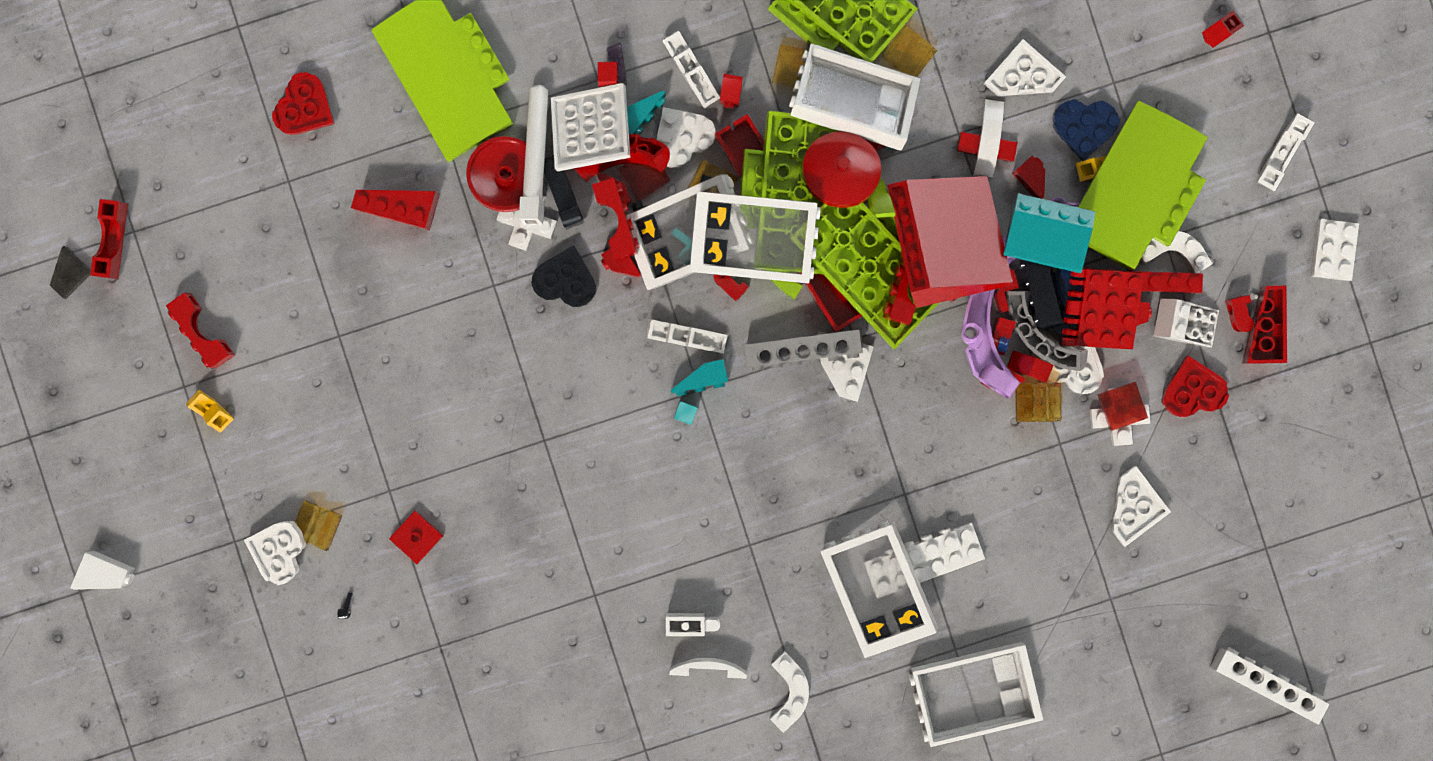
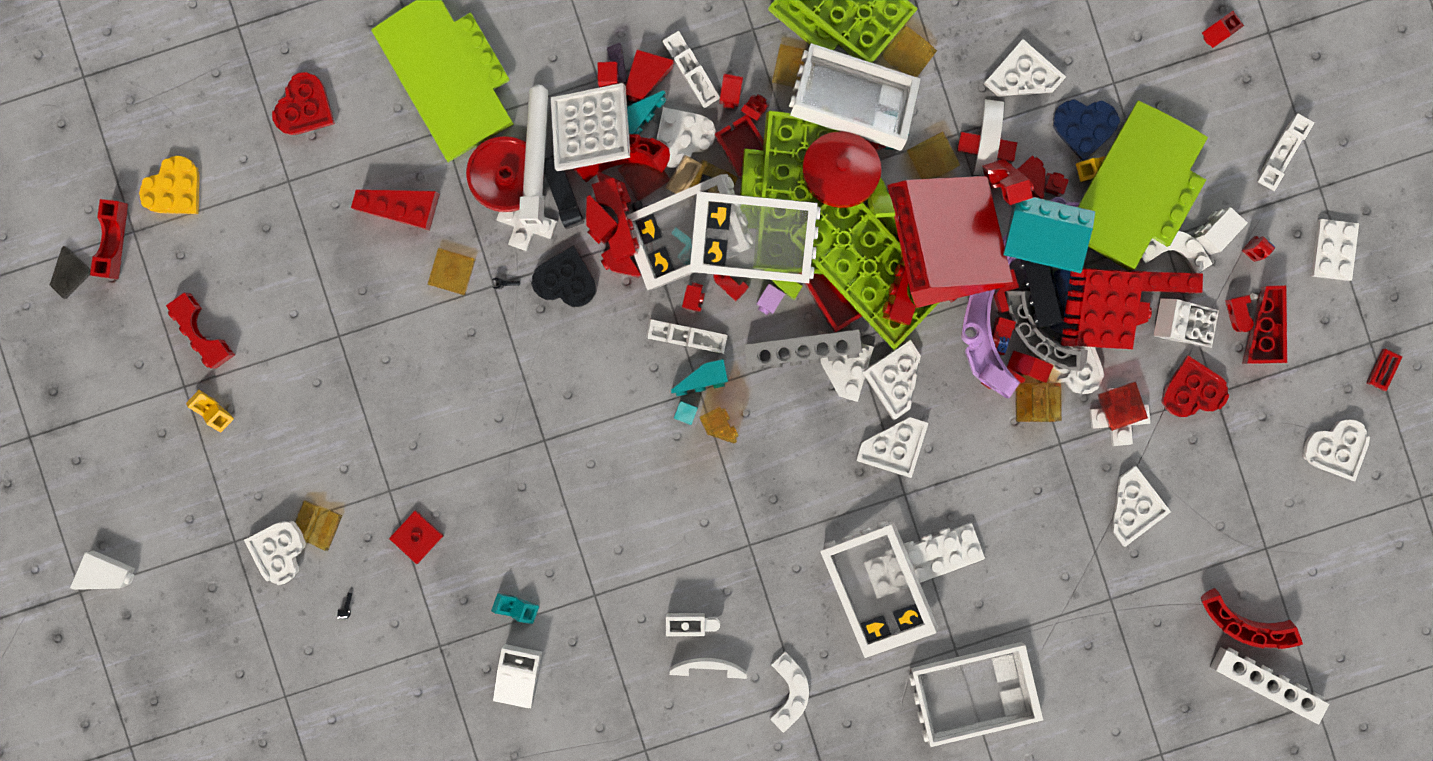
(173, 189): none -> yellow plate
(451, 271): none -> clear yellow plate
(505, 283): none -> black hand
(515, 607): none -> teal slope
(517, 675): none -> white slope
(599, 222): none -> red slope
(646, 74): none -> red slope
(683, 175): none -> tan tile
(693, 297): none -> red brick
(716, 425): none -> clear yellow slope
(755, 107): none -> red slope
(770, 300): none -> lavender brick
(895, 378): none -> white plate
(895, 447): none -> white plate
(933, 157): none -> clear yellow slope
(1014, 184): none -> red arch
(1055, 184): none -> red brick
(1219, 230): none -> white brick
(1253, 633): none -> red brick
(1258, 248): none -> red leg
(1339, 450): none -> white plate
(1371, 381): none -> red tile

